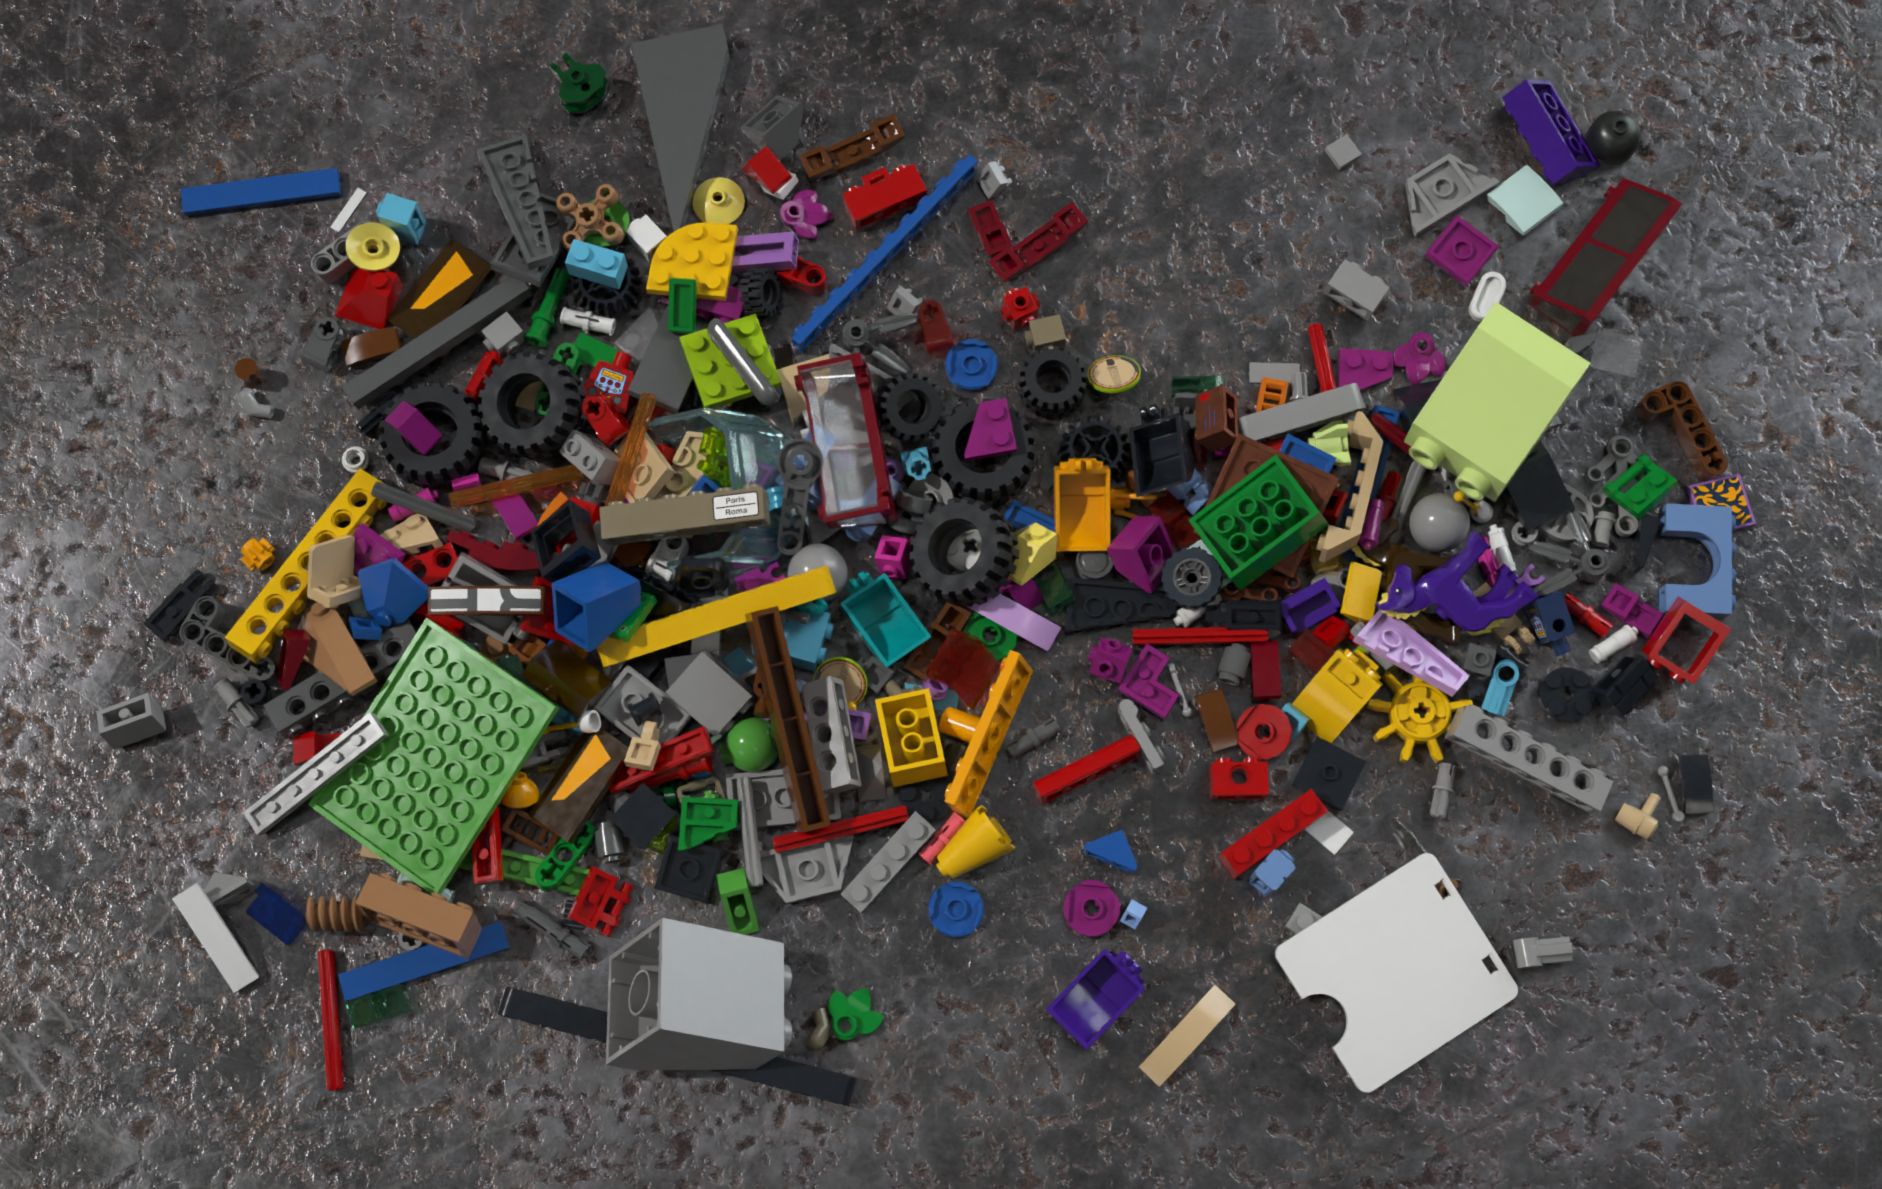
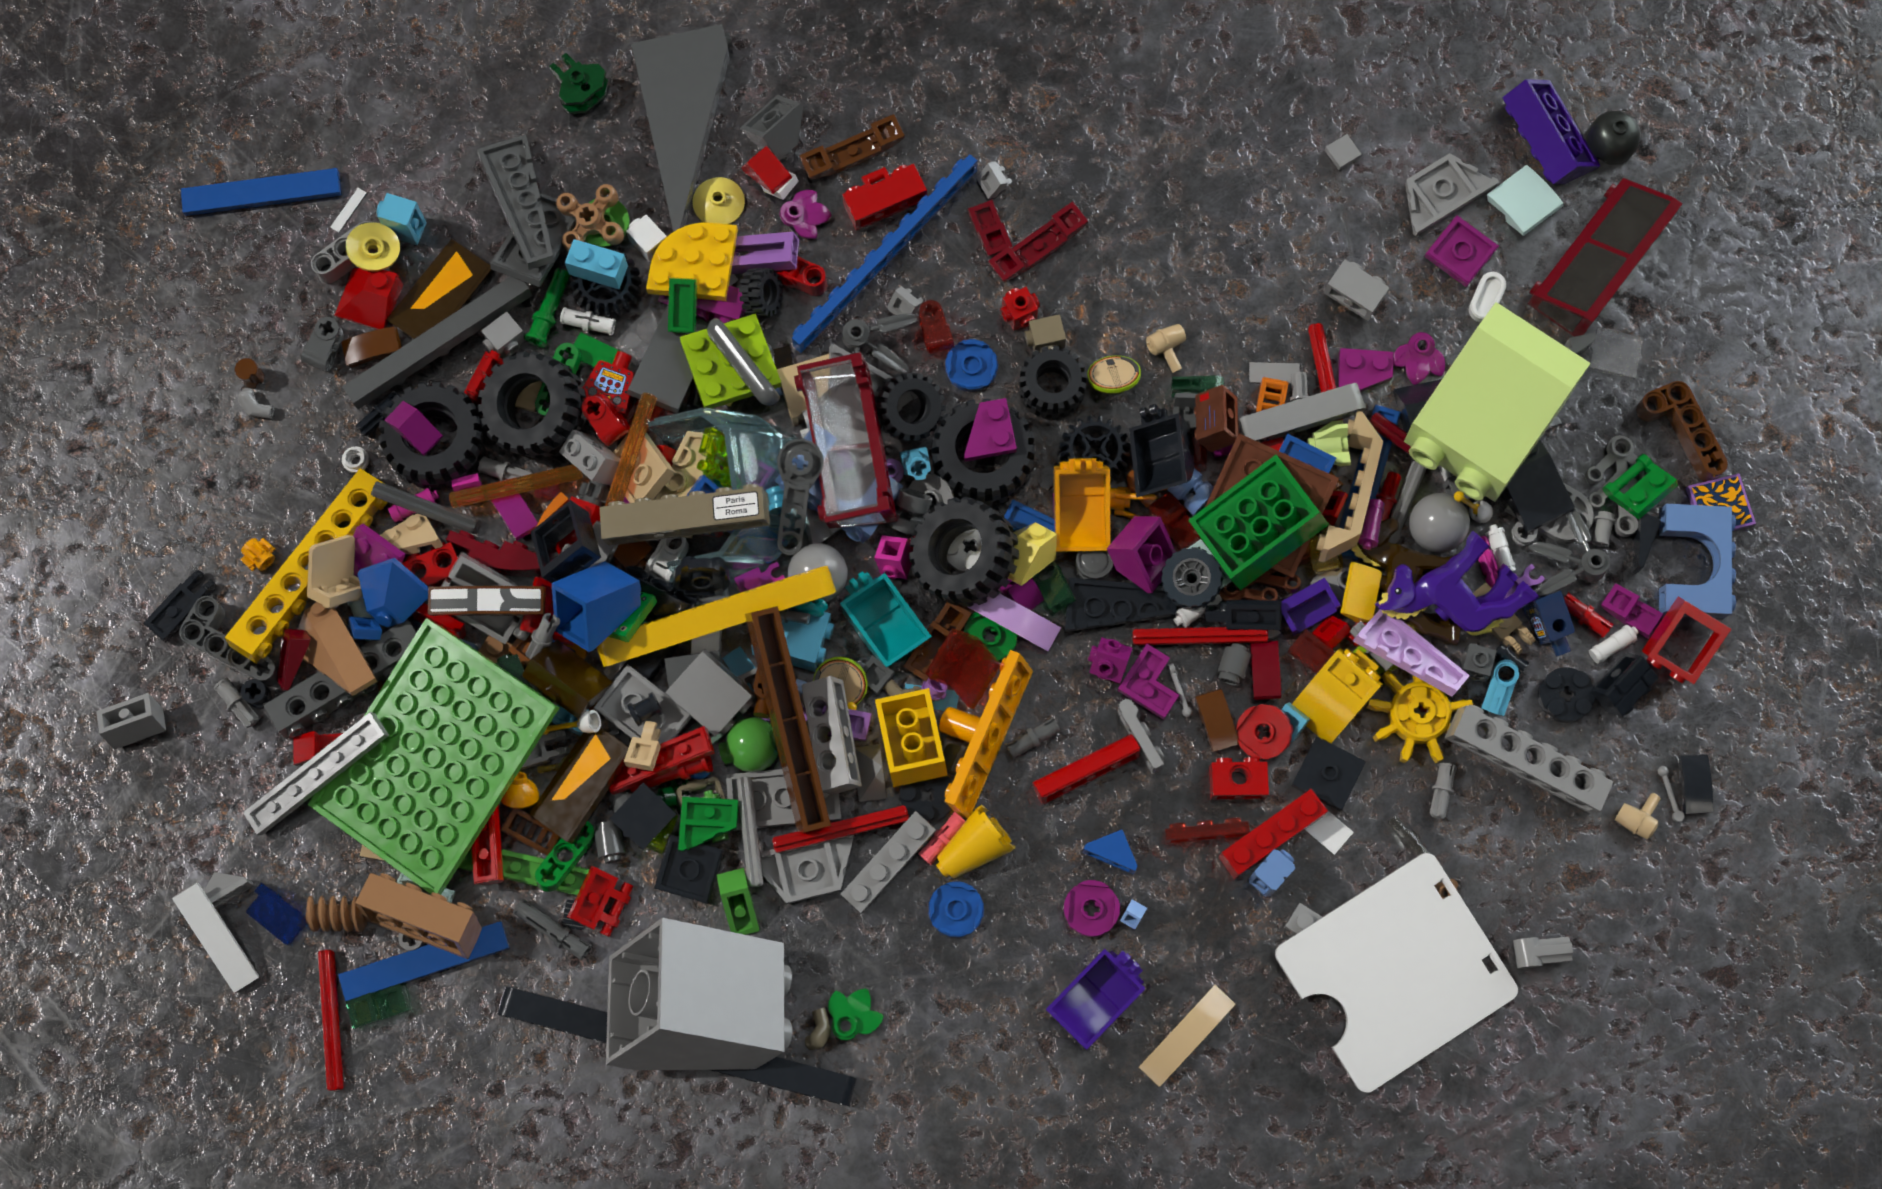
(543, 635): none -> light grey axle
(1164, 341): none -> tan piece
(1205, 831): none -> clear red plate

